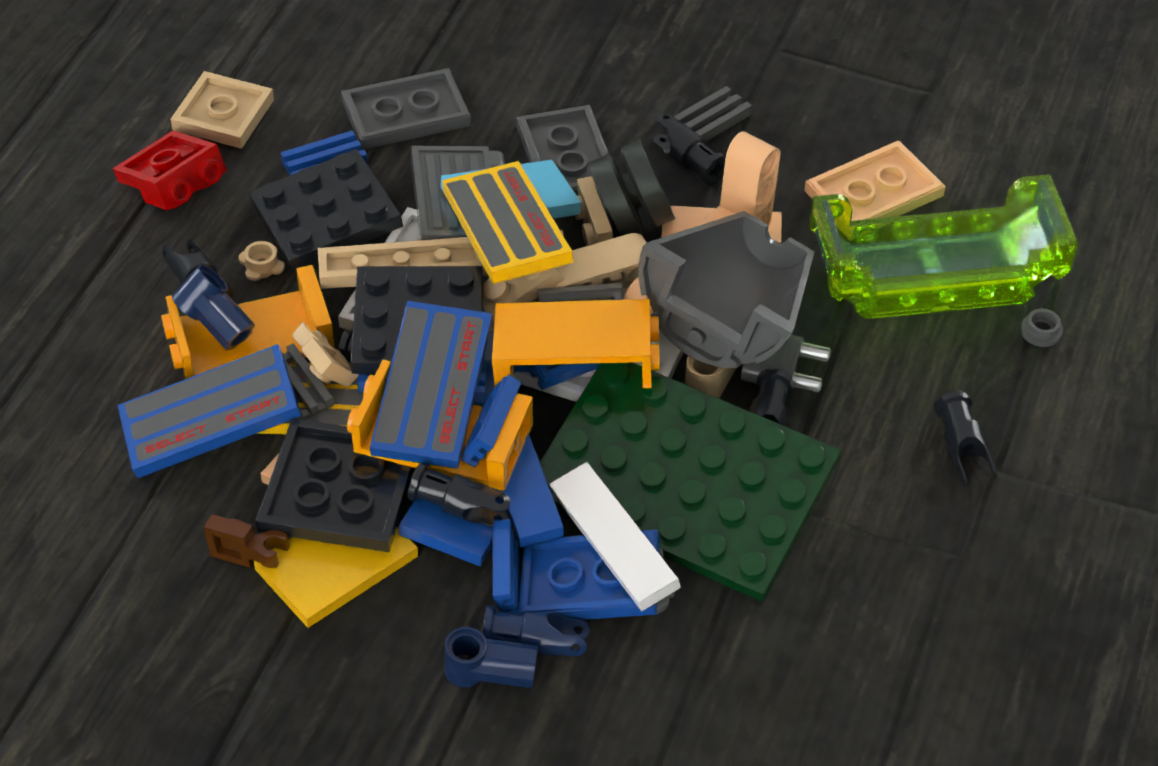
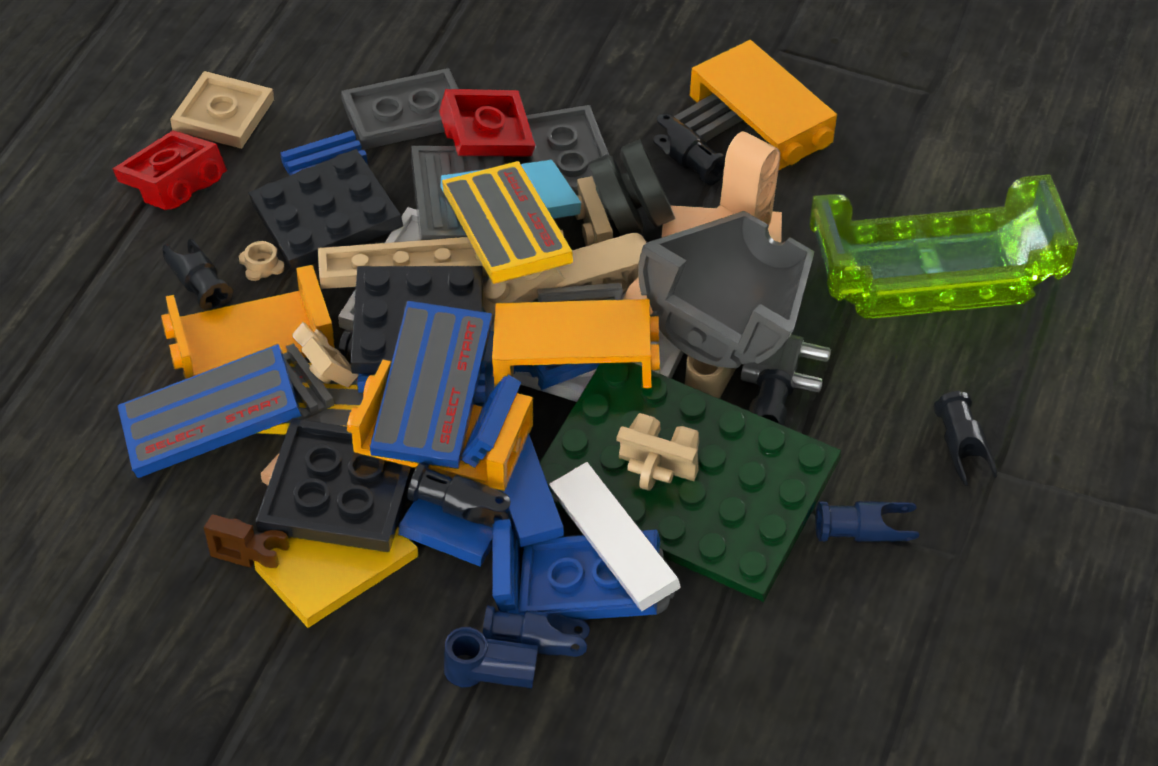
(206, 300): dark blue piece -> none
(486, 122): none -> red plate
(657, 457): none -> tan hips
(767, 100): none -> light orange panel
(861, 521): none -> dark blue piece
(880, 183): light nougat tile -> none
(1042, 328): dark grey plate -> none

